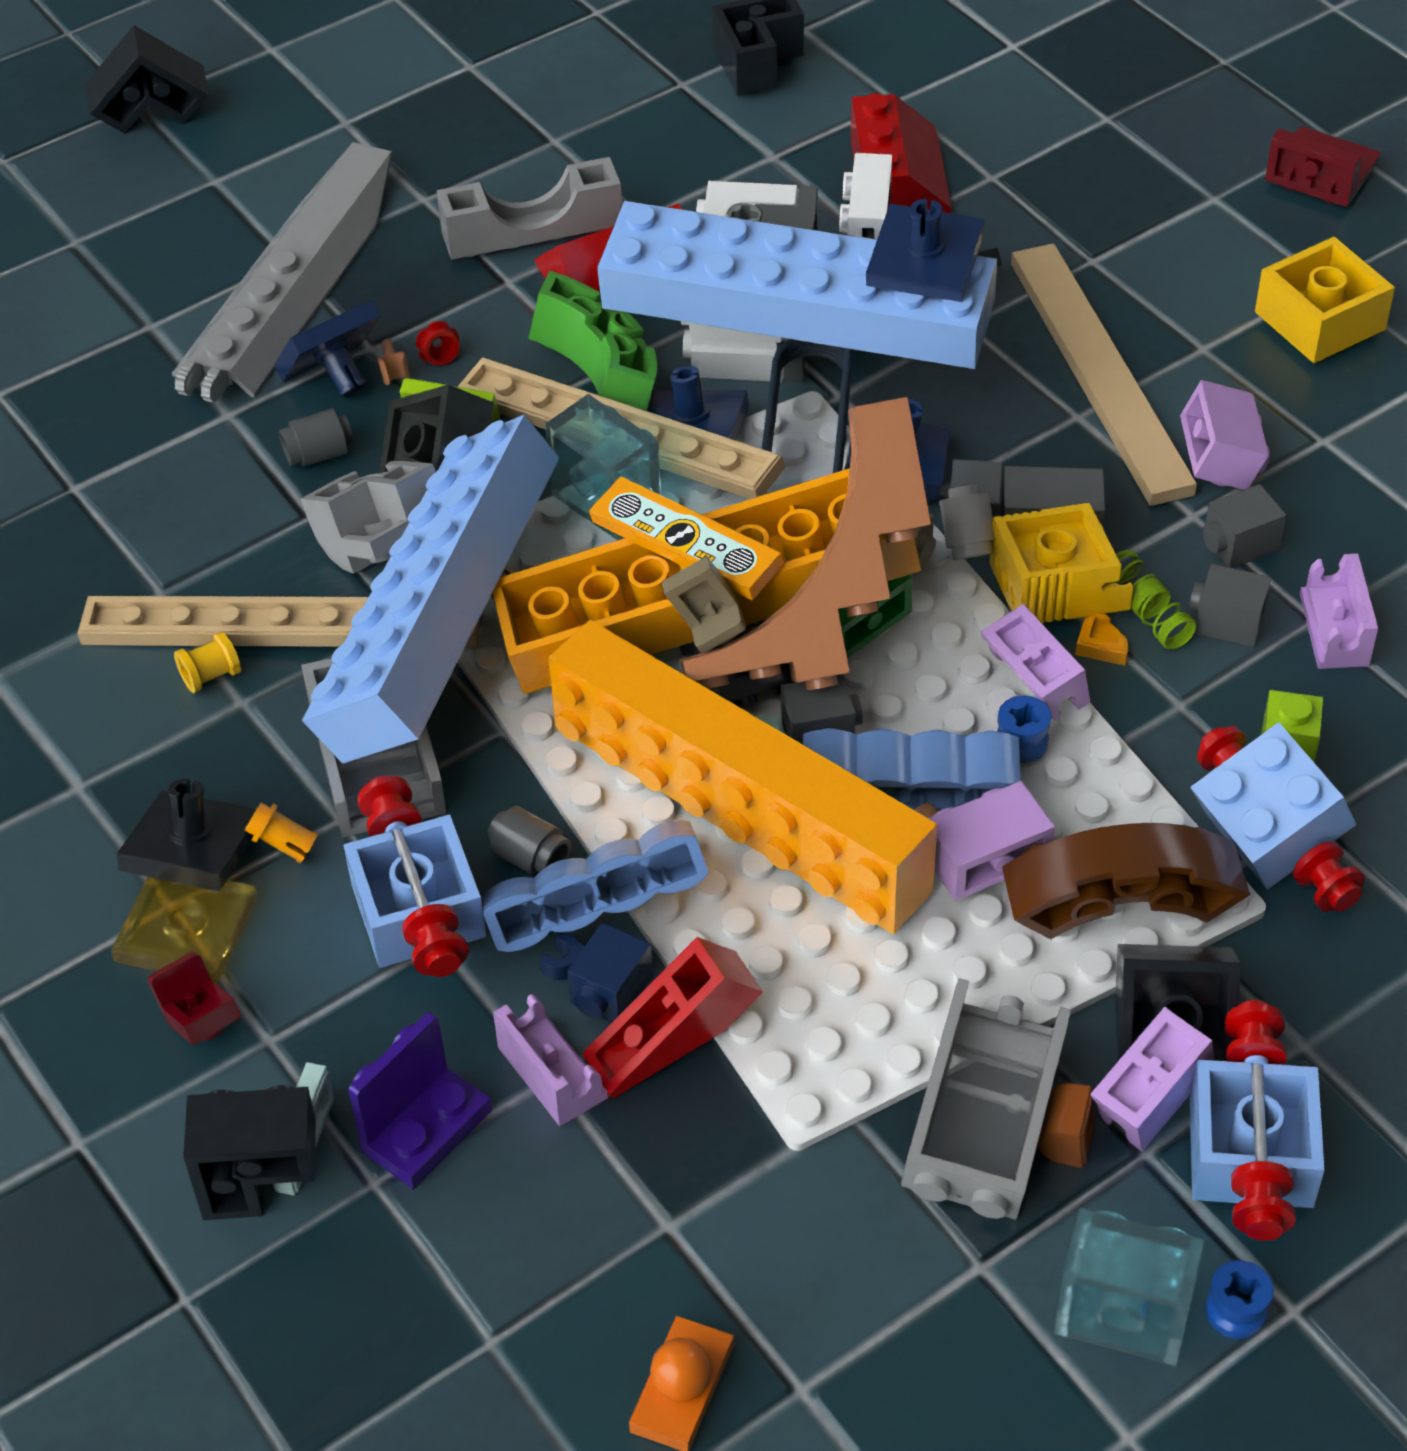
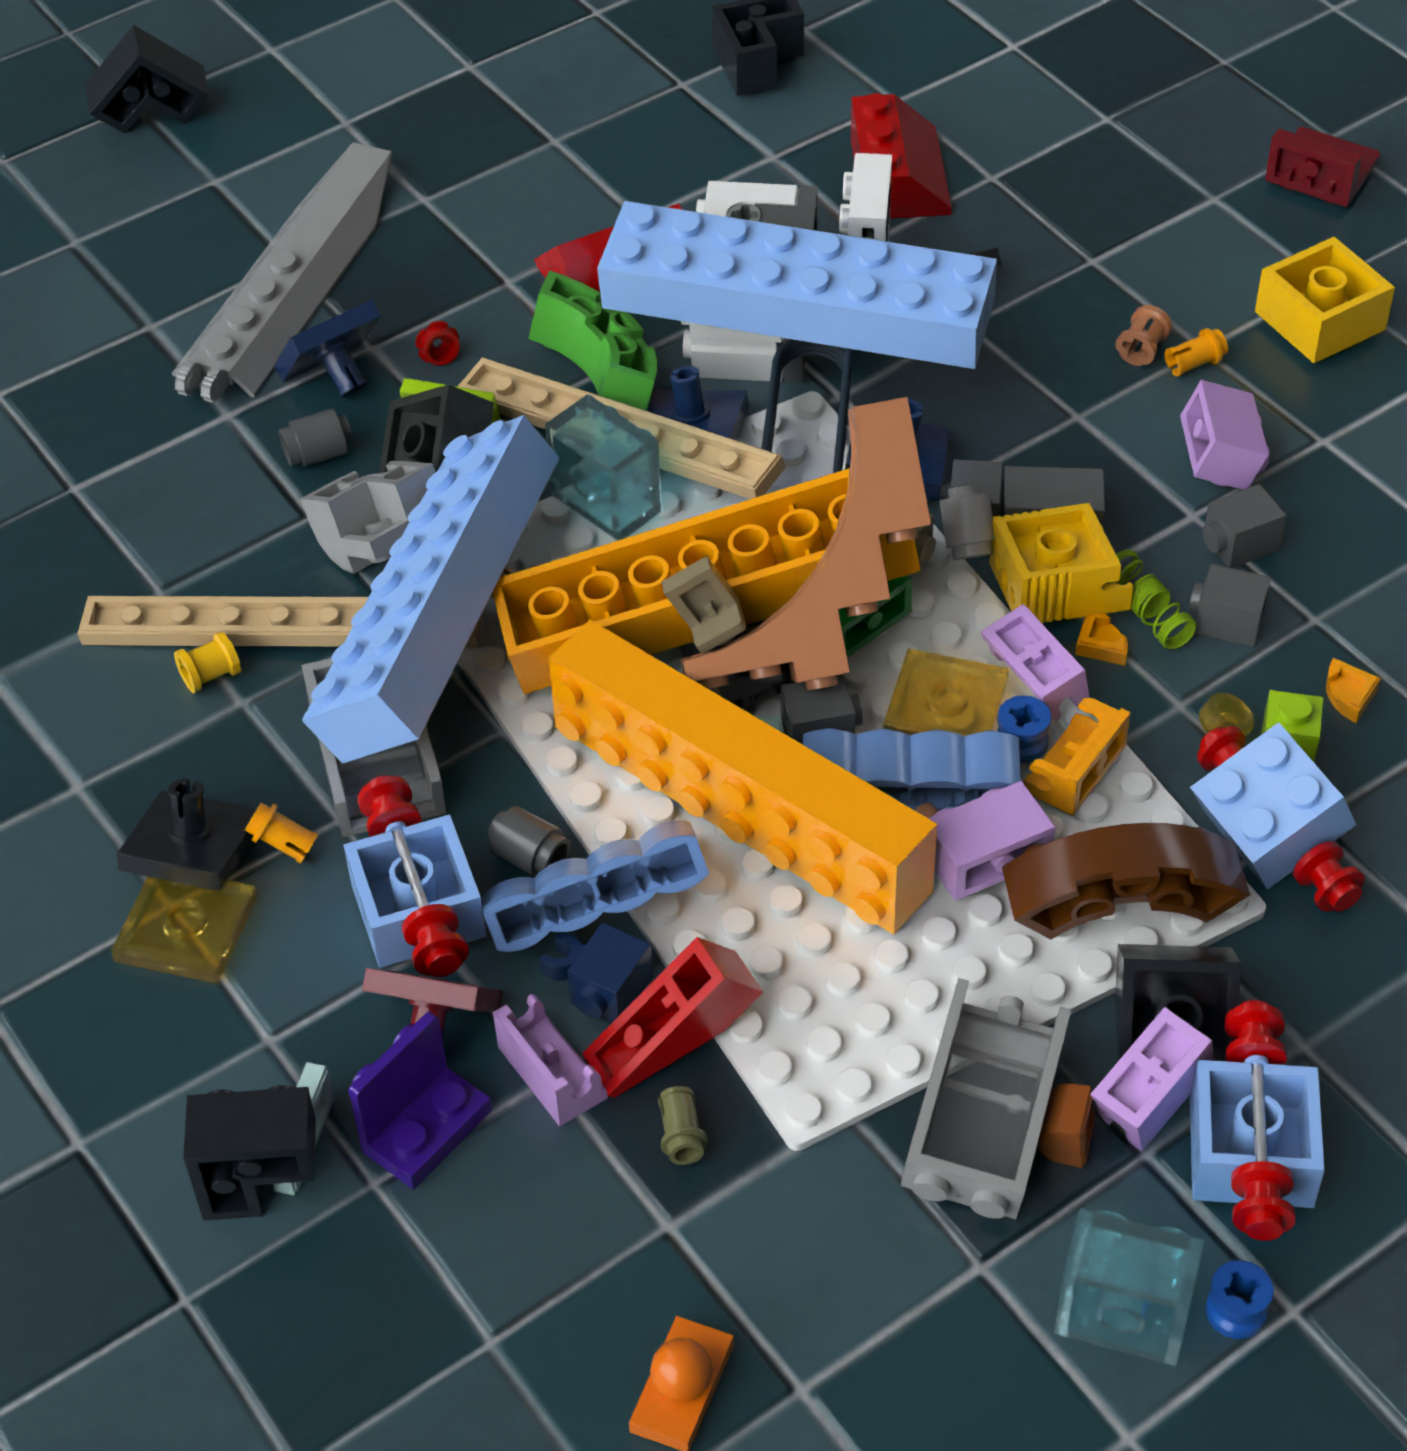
(192, 1000): dark red bracket -> none
(392, 364): nougat hand -> none
(431, 993): none -> tile
(580, 203): light grey arch -> none
(683, 1138): none -> olive pin
(685, 536): tile -> none
(925, 251): dark blue tile -> none
(945, 695): none -> clear yellow tile
(1079, 756): none -> light orange hinge
(1103, 376): tan tile -> none
(1150, 338): none -> nougat bush
(1205, 348): none -> light orange pin
(1226, 711): none -> clear yellow tile
(1339, 615): lavender hinge -> none
(1350, 689): none -> light orange tile

